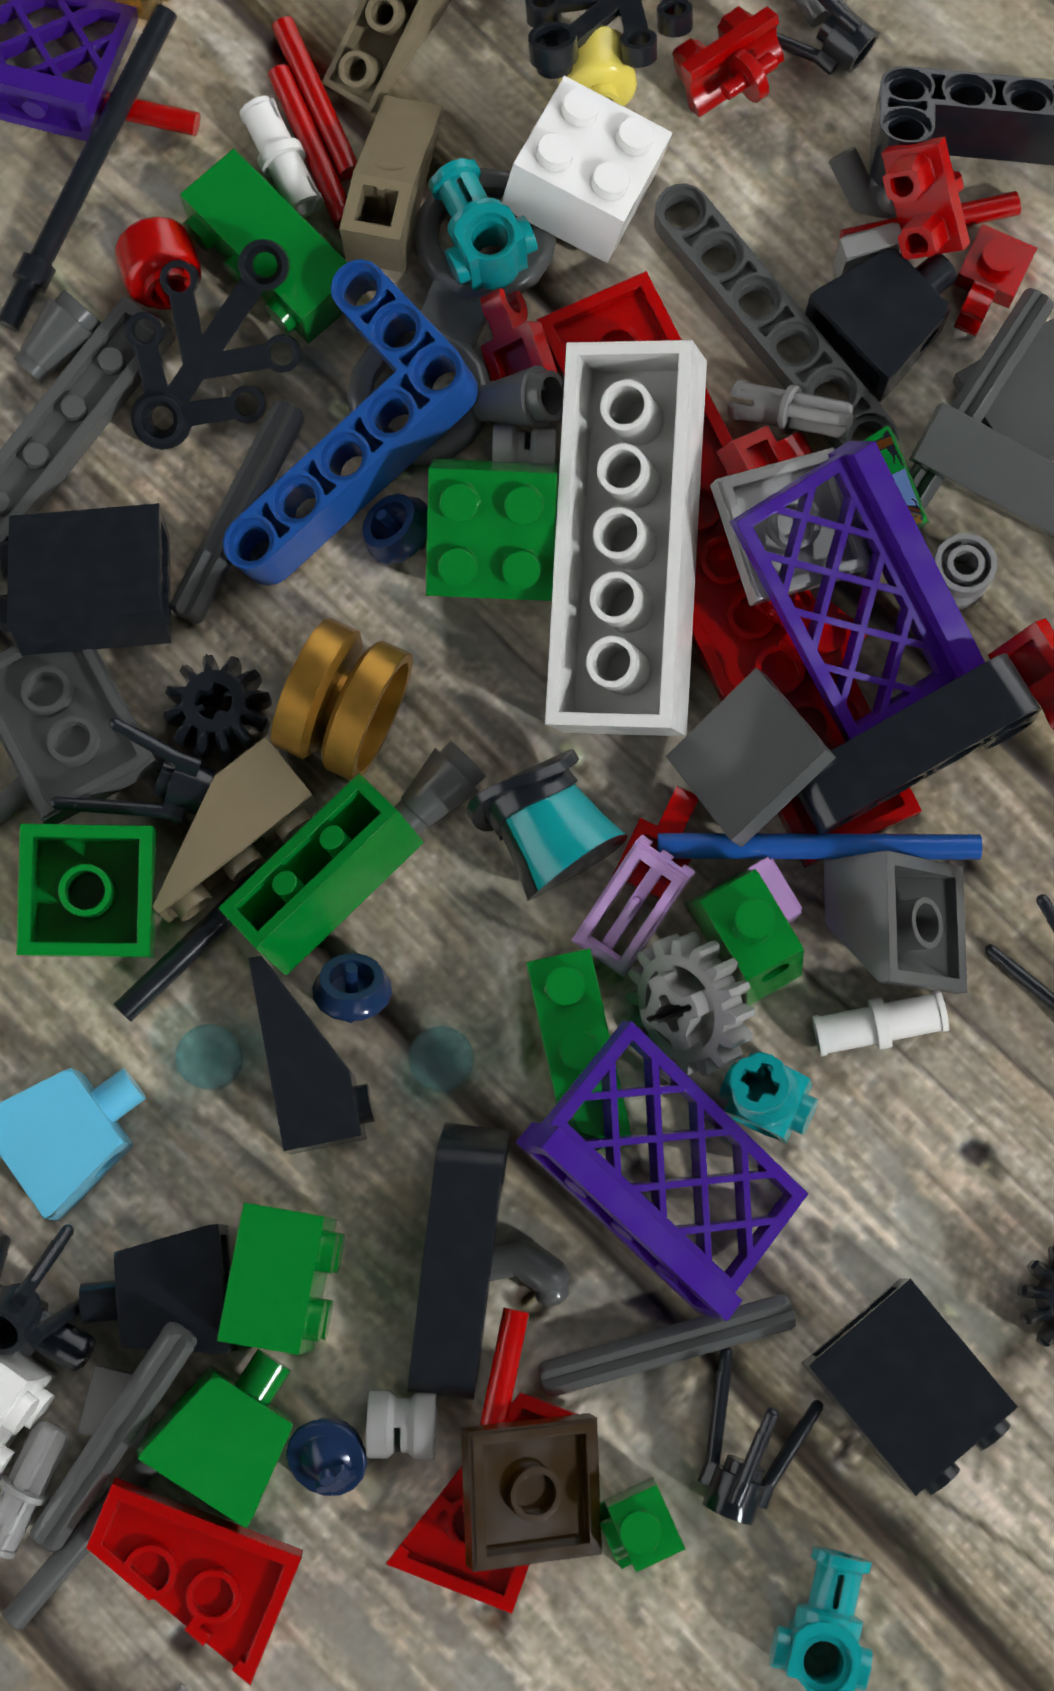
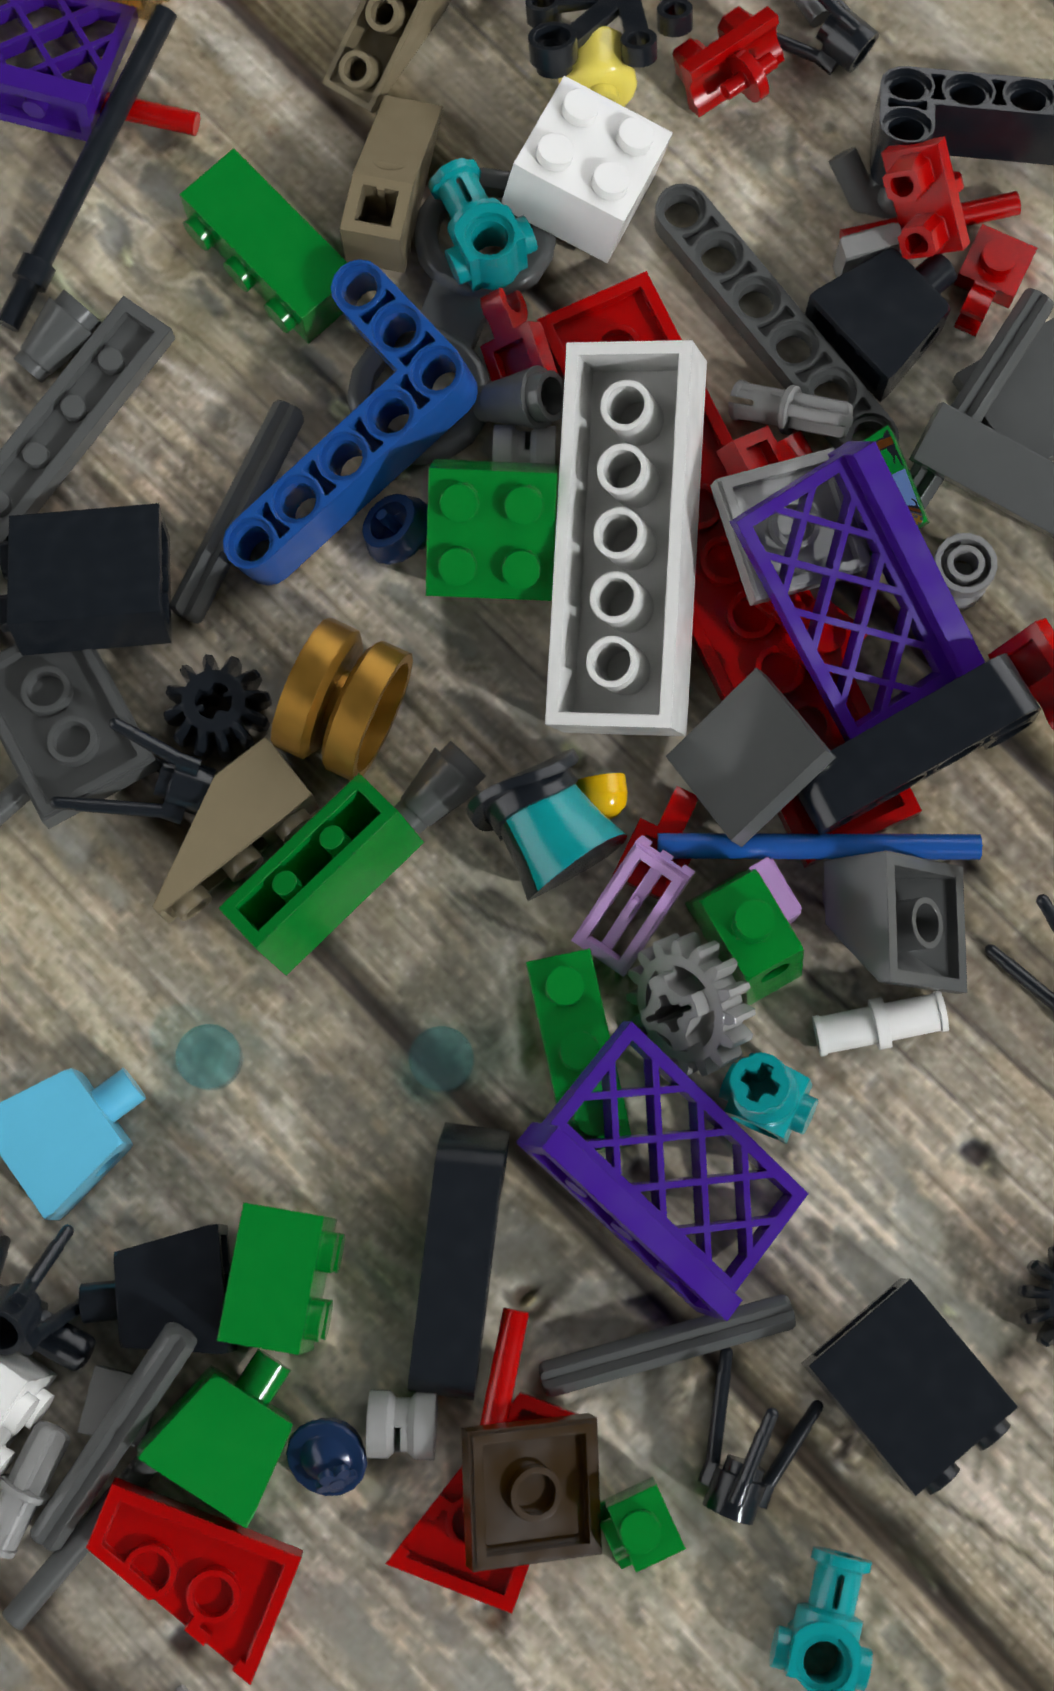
(86, 891): green brick -> none
(144, 252): red head -> none
(175, 960): black bar -> none
(204, 353): black plant -> none
(281, 155): white pin -> none
(307, 133): red bar -> none
(310, 1082): black slope -> none
(315, 96): red bar -> none
(352, 988): dark blue hat -> none
(535, 1268): dark grey arm -> none
(606, 792): none -> yellow hinge

